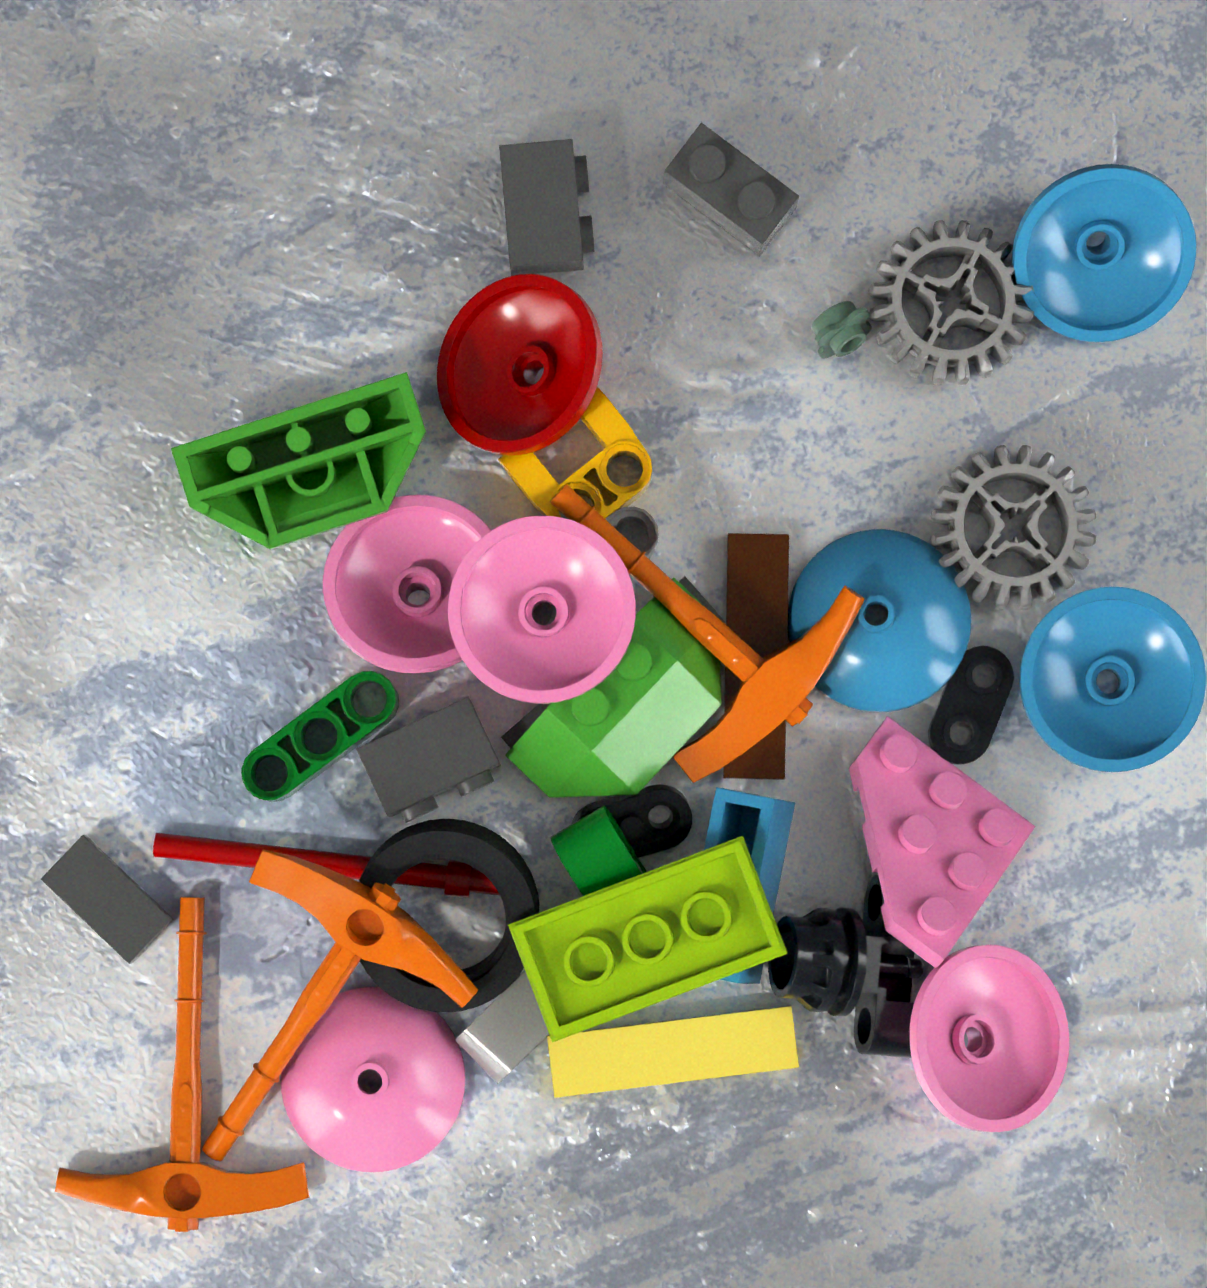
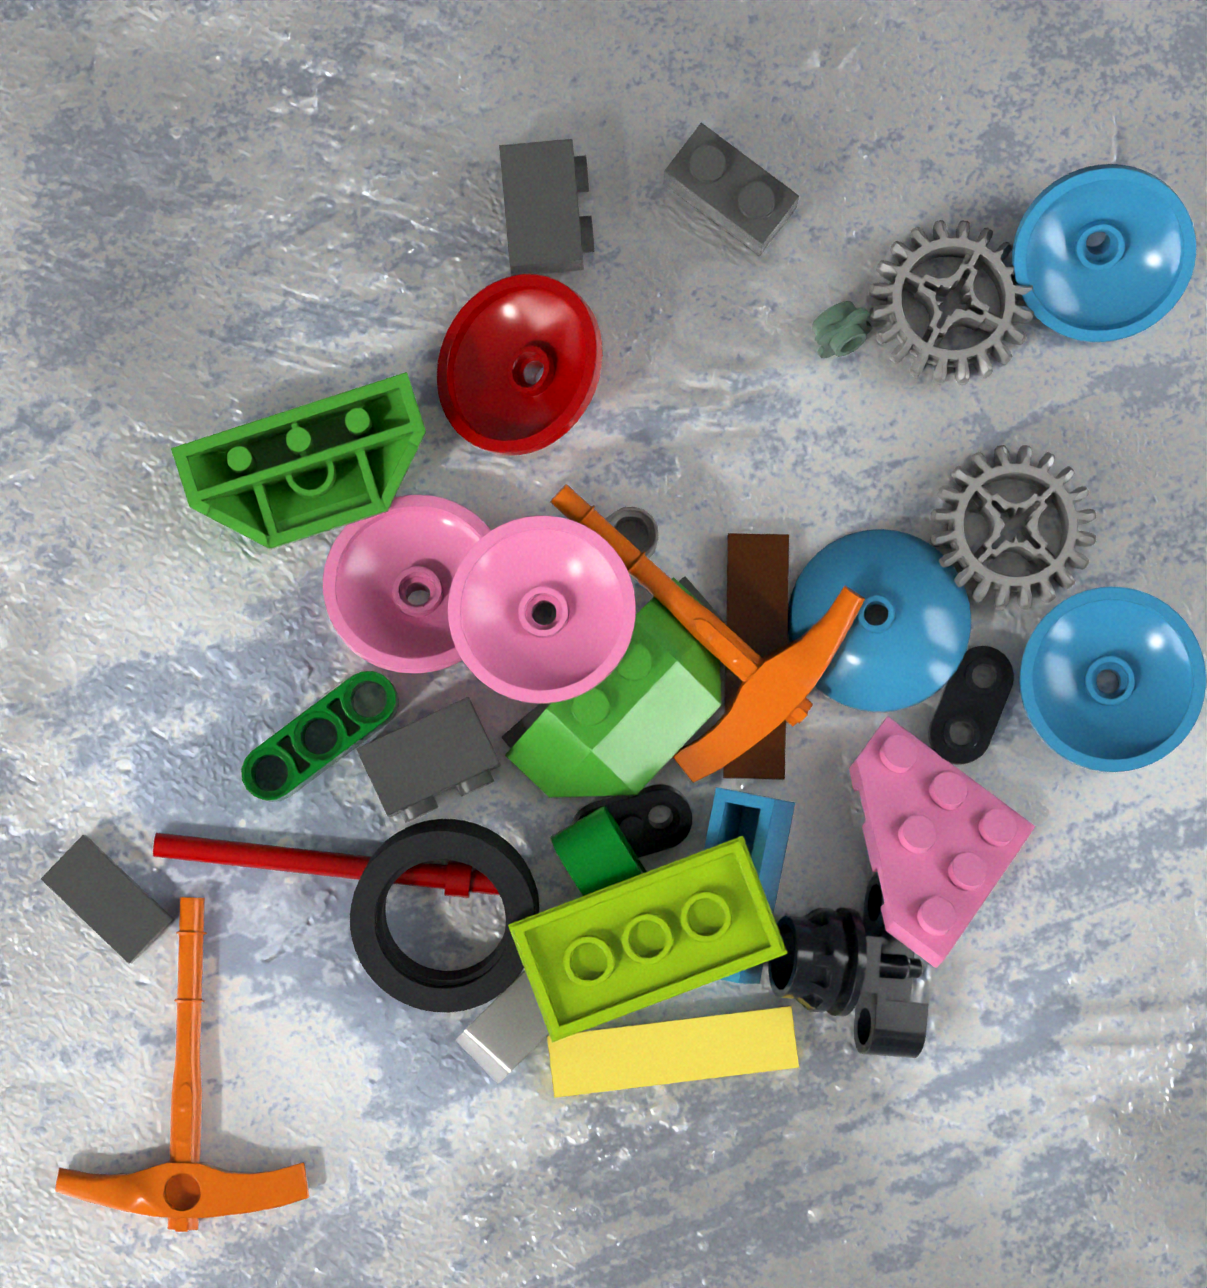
(364, 927): orange piece -> none
(418, 1092): bright pink dish -> none
(592, 478): yellow piece -> none
(1013, 1034): bright pink dish -> none

